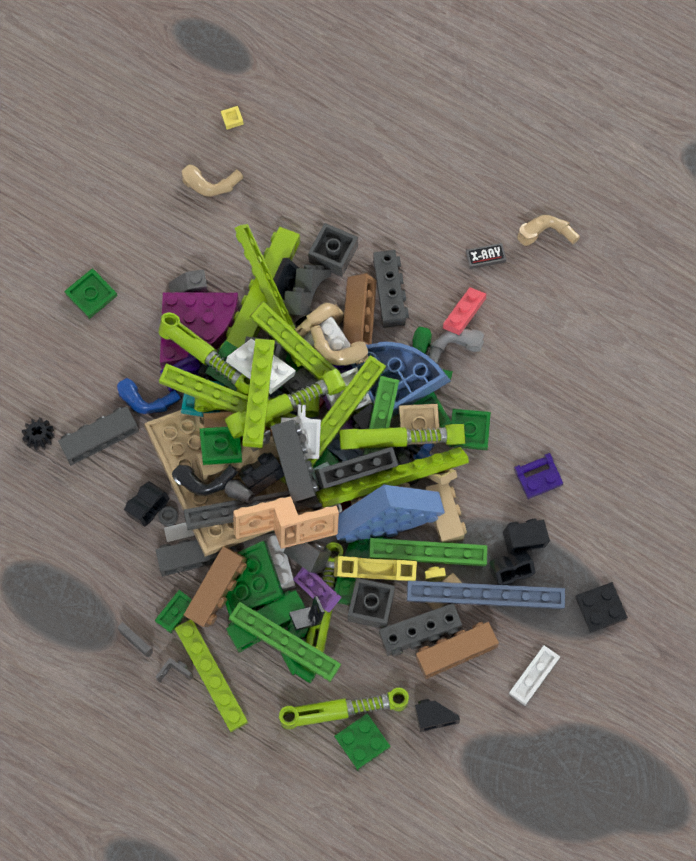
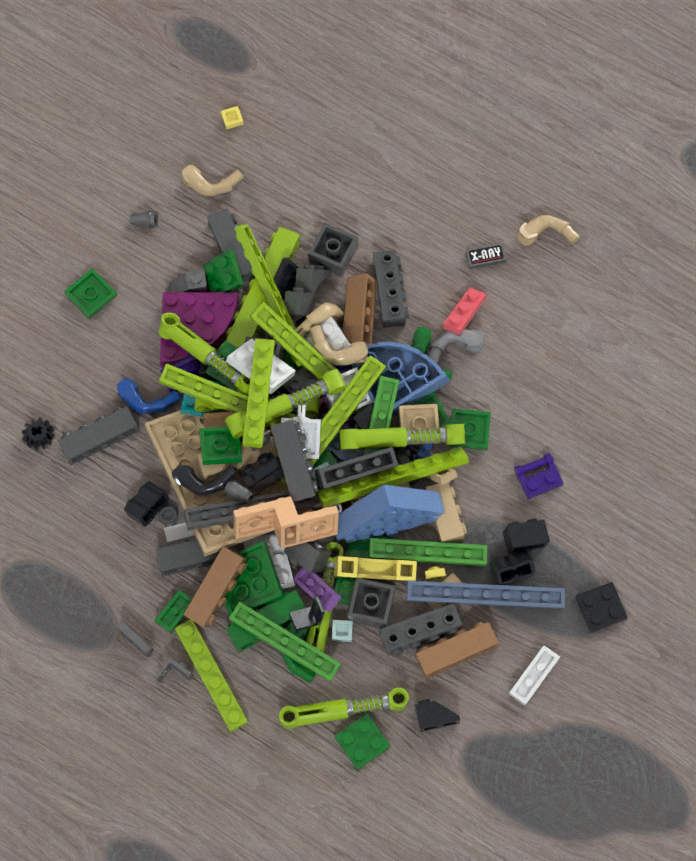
(144, 219): none -> flat silver cone
(222, 228): none -> dark grey brick
(223, 273): none -> green plate
(342, 630): none -> light aqua plate

